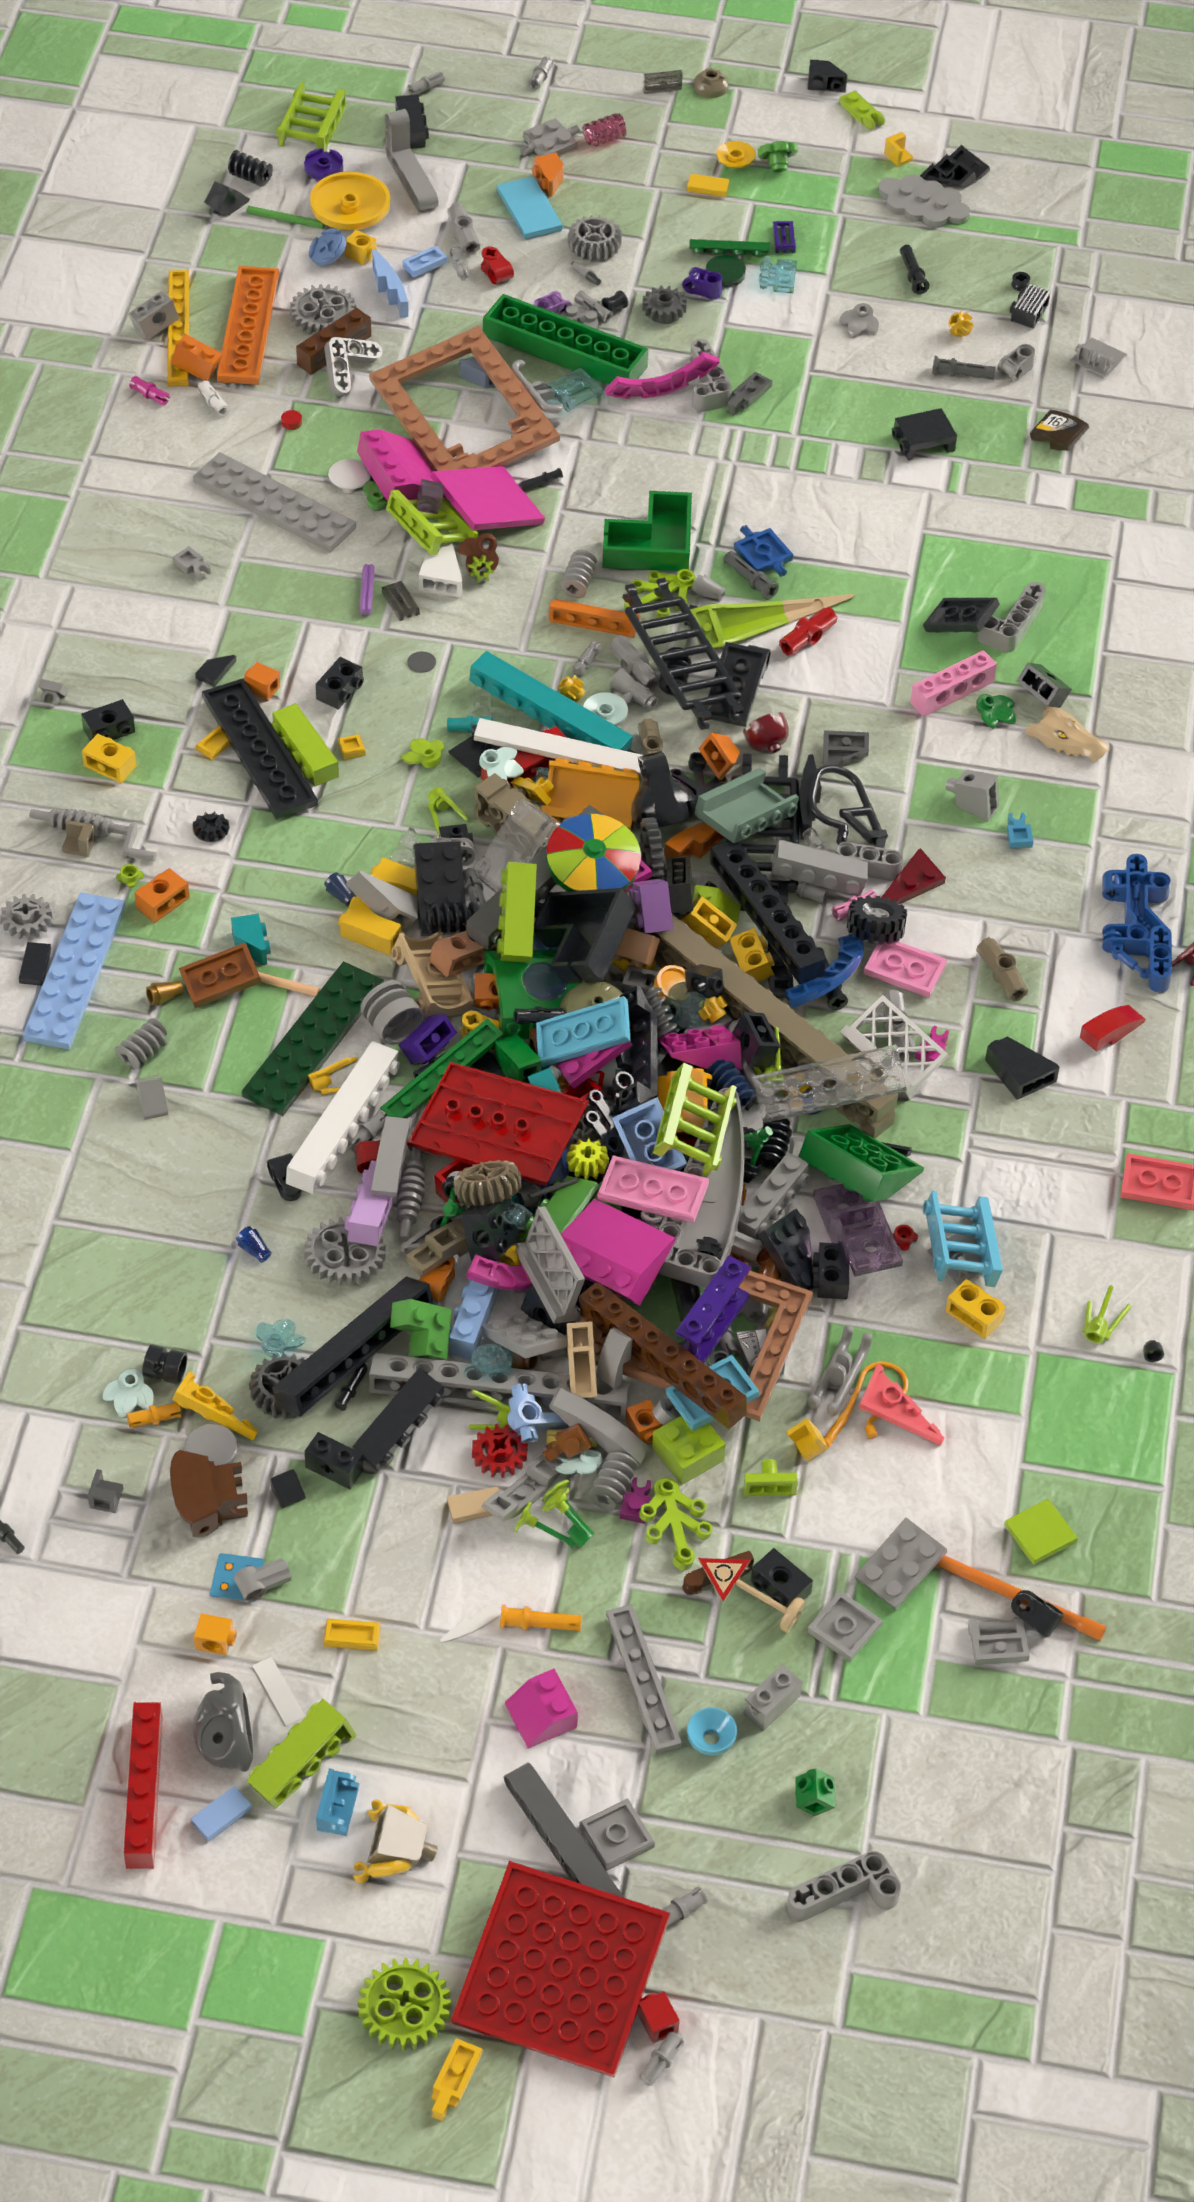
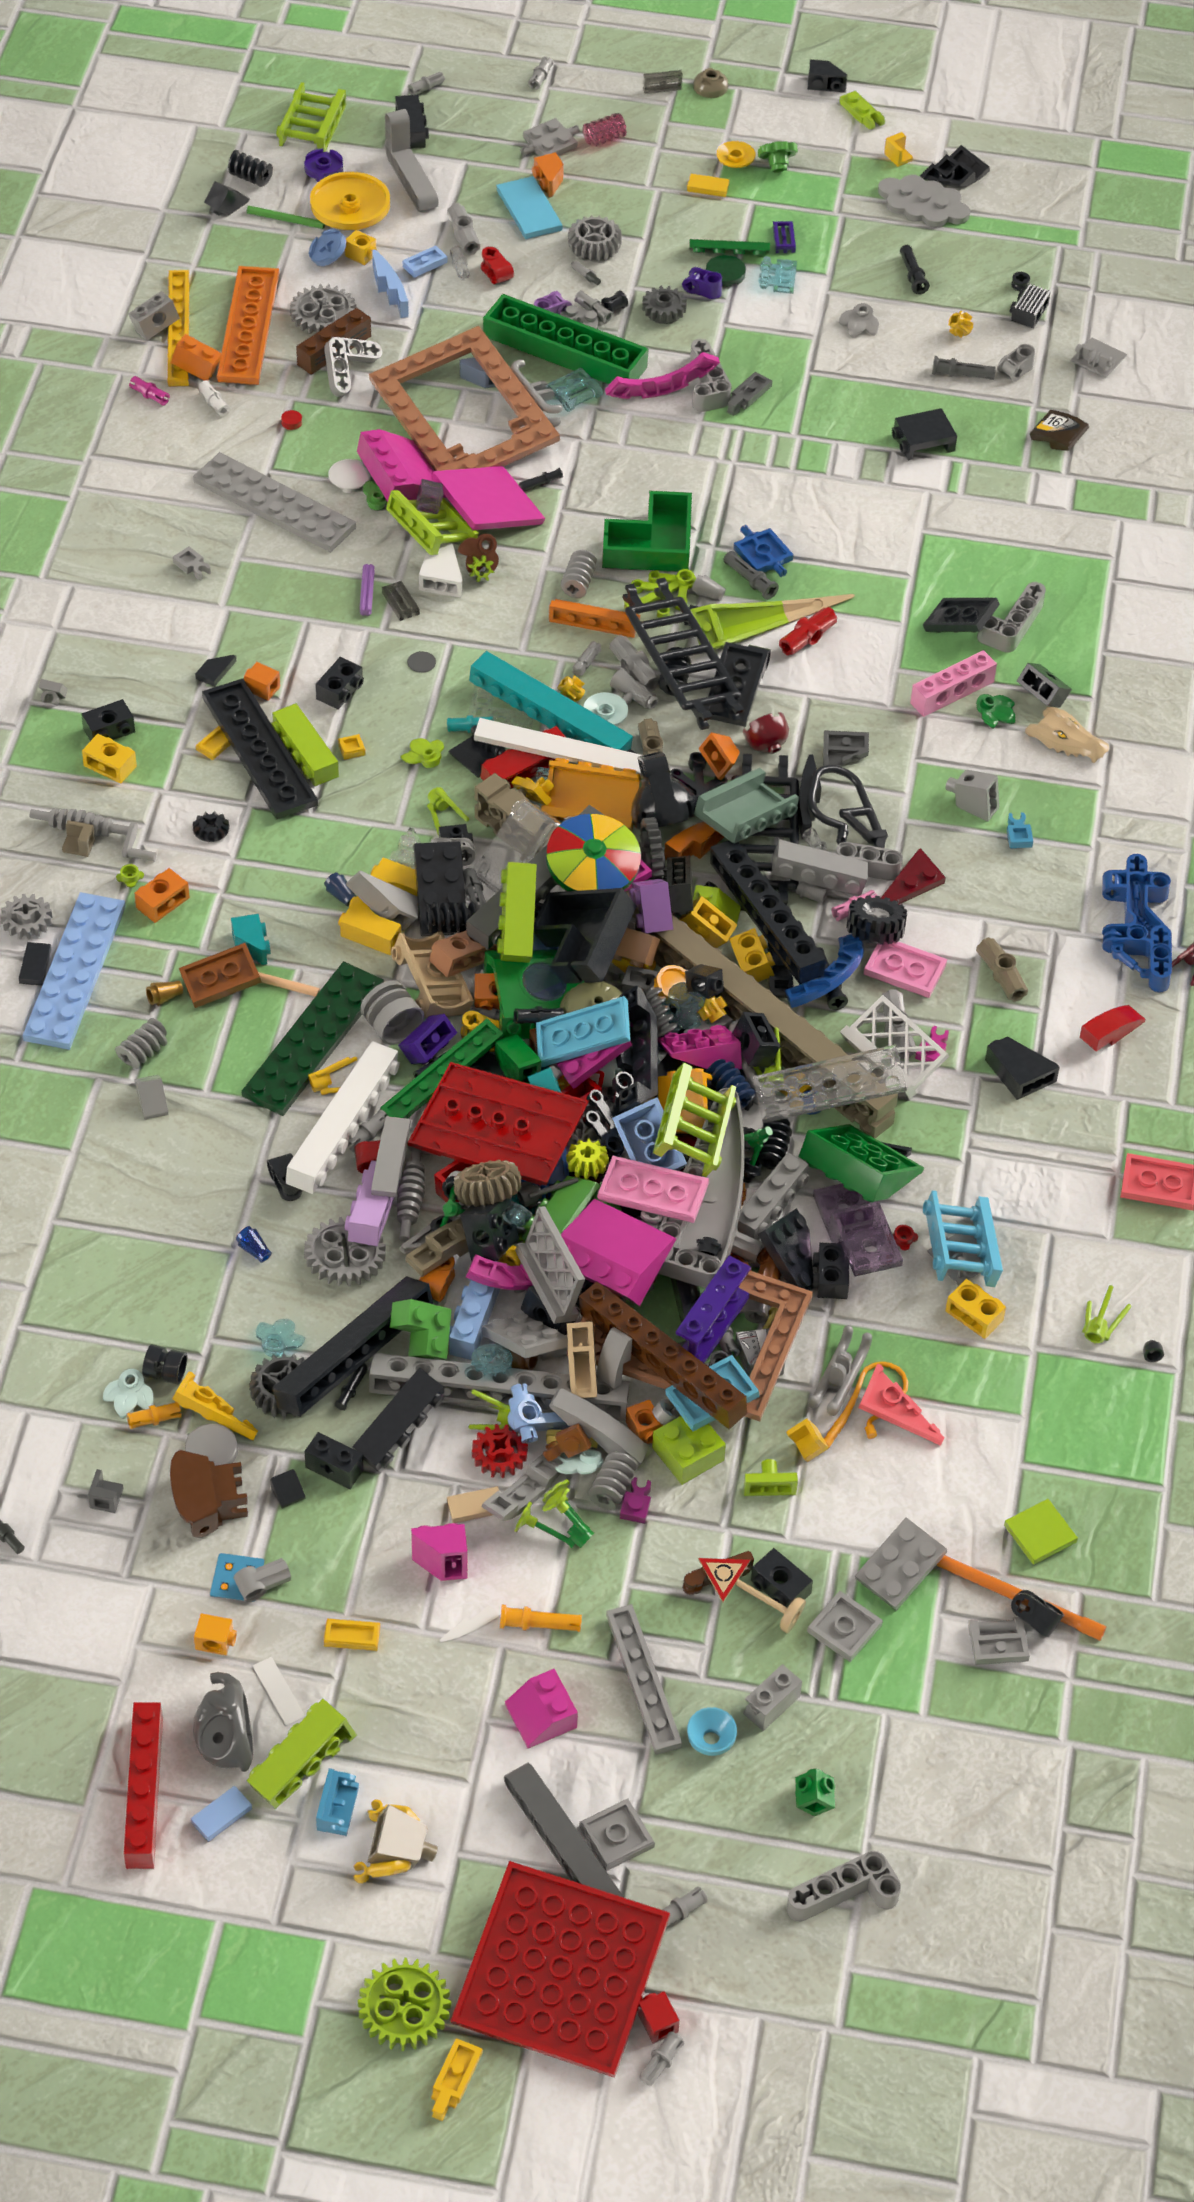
(441, 1550): none -> dark pink slope
(501, 763): light aqua plate -> none
(676, 1519): lime plant -> none

